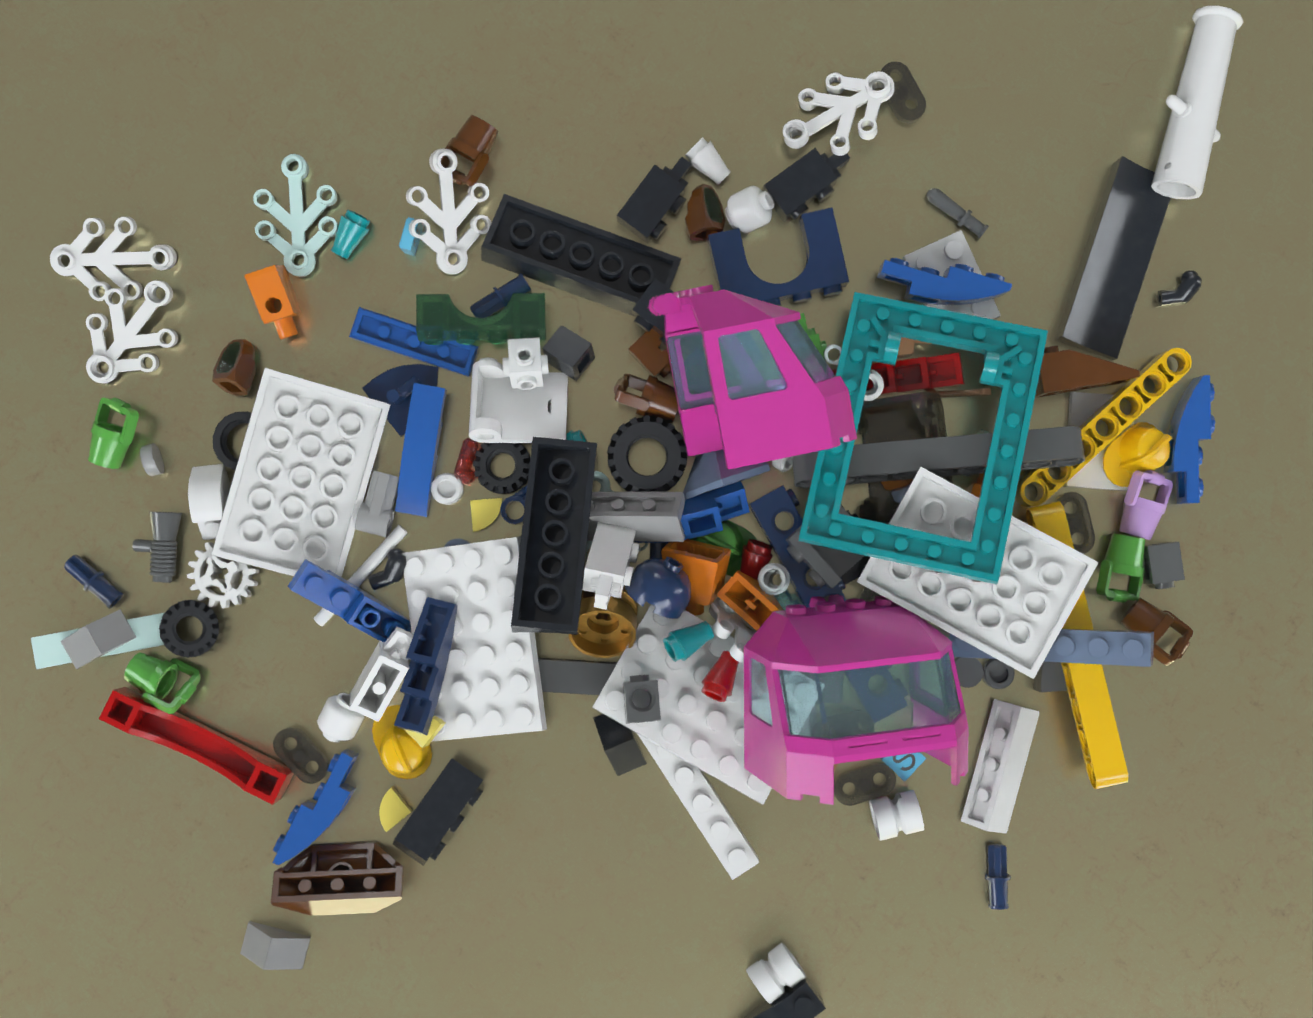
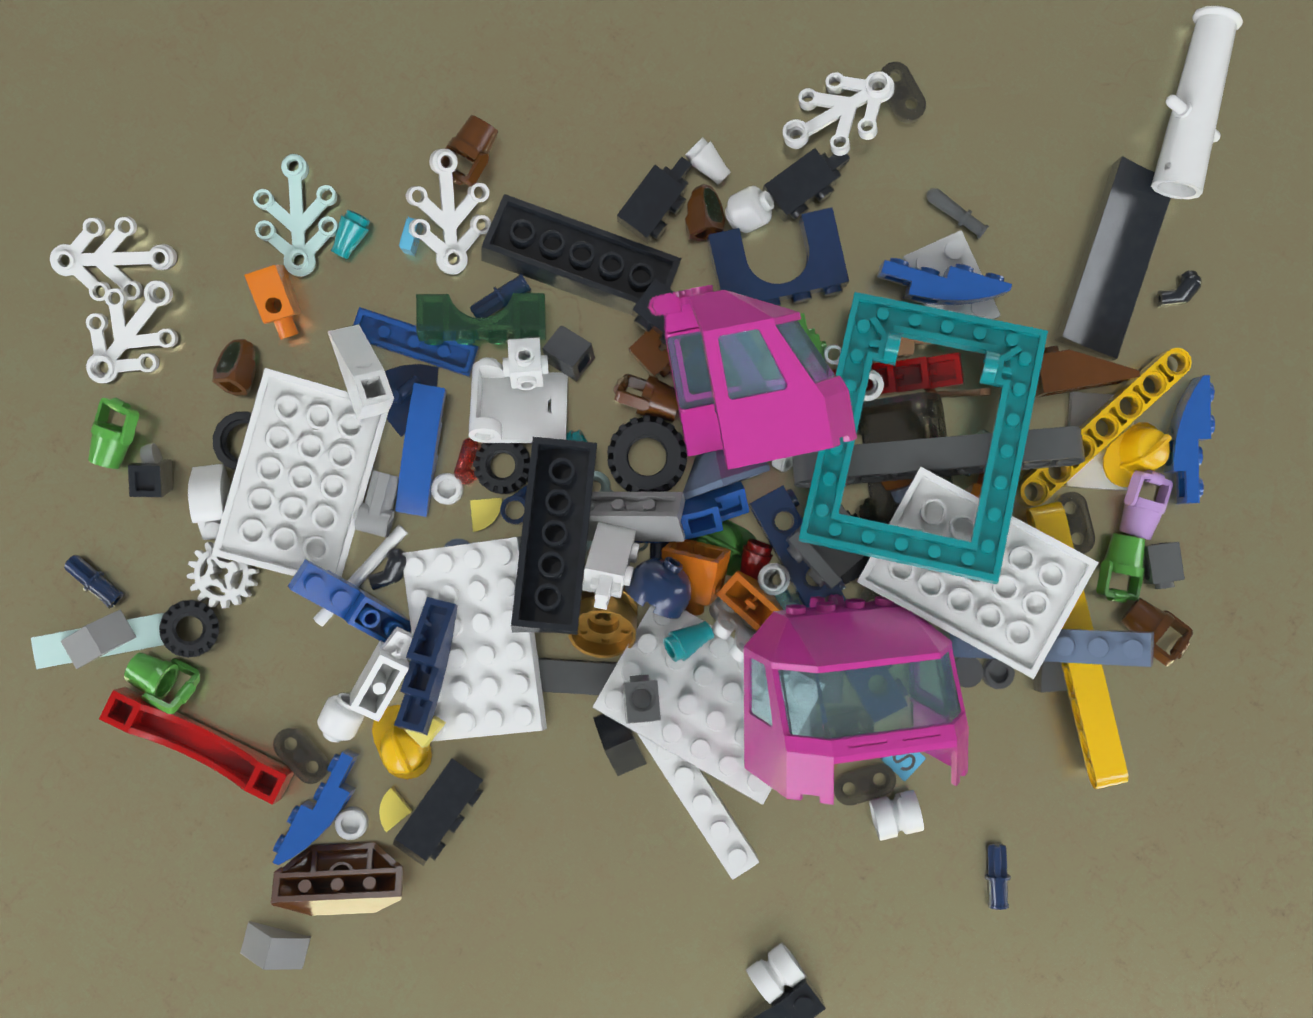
(150, 479): none -> black panel
(163, 546): dark grey piece -> none
(351, 823): none -> white tile
(361, 372): none -> white slope
(721, 678): red cone -> none
(1000, 767): white panel -> none

